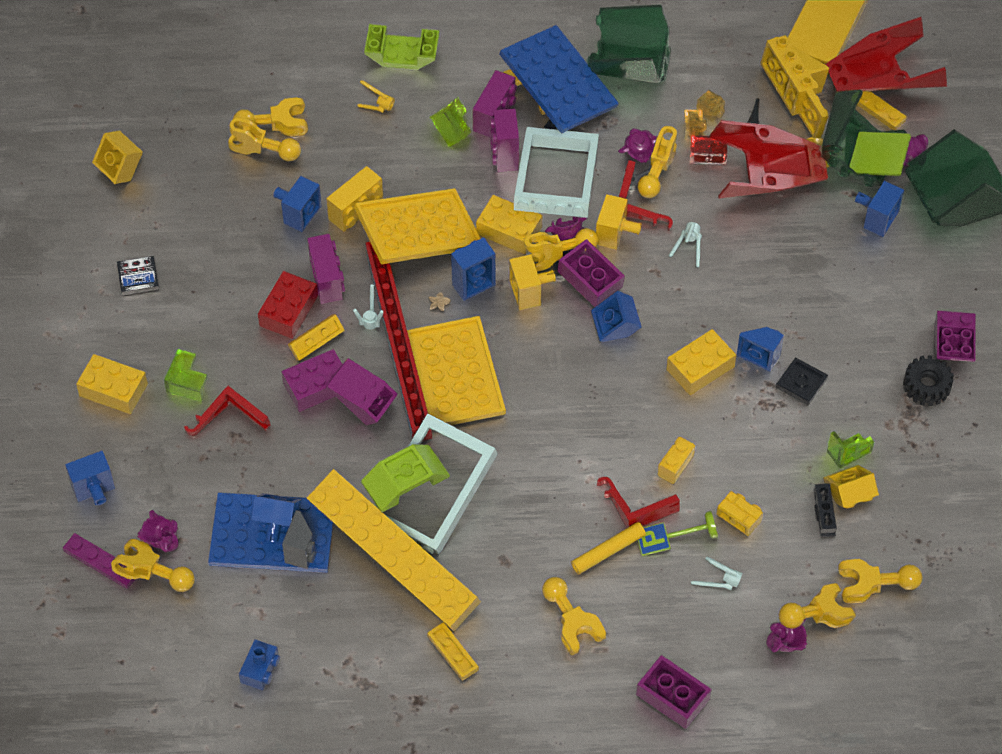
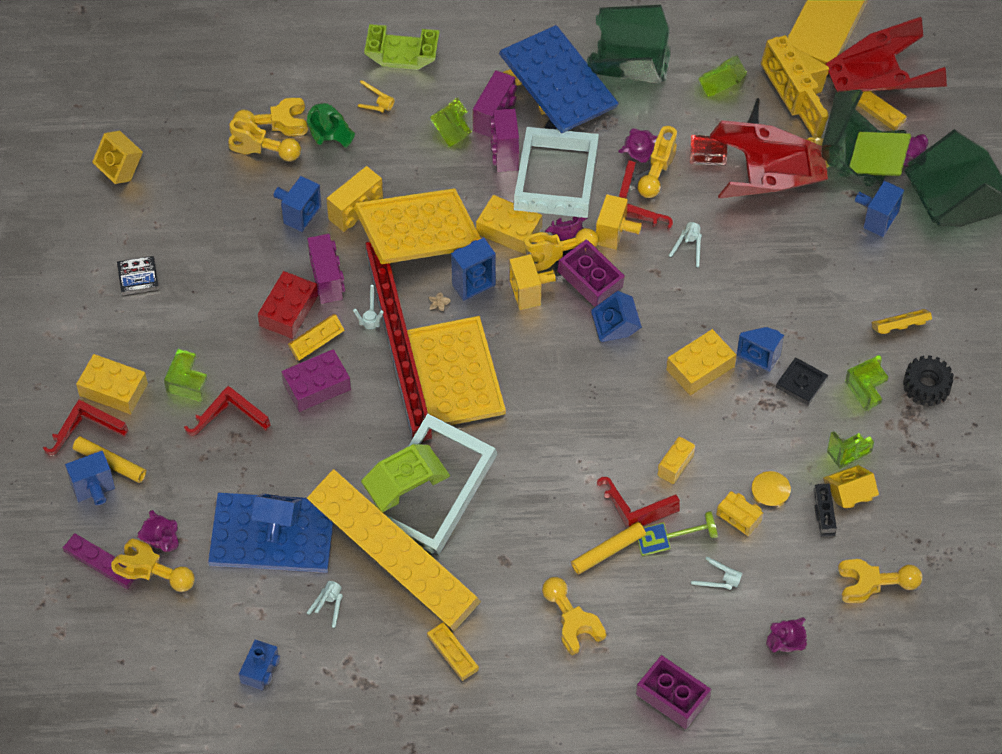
(75, 417): none -> red hinge
(114, 461): none -> yellow piece
(298, 543): dark grey slope -> none
(328, 124): none -> green hair
(329, 593): none -> light aqua plant
(361, 392): magenta slope -> none
(694, 123): clear yellow brick -> none
(712, 105): clear yellow brick -> none
(722, 77): none -> clear neon green panel
(771, 488): none -> yellow dish
(822, 609): yellow piece -> none
(863, 379): none -> clear neon green panel
(901, 321): none -> yellow plate
(955, 336): magenta slope -> none

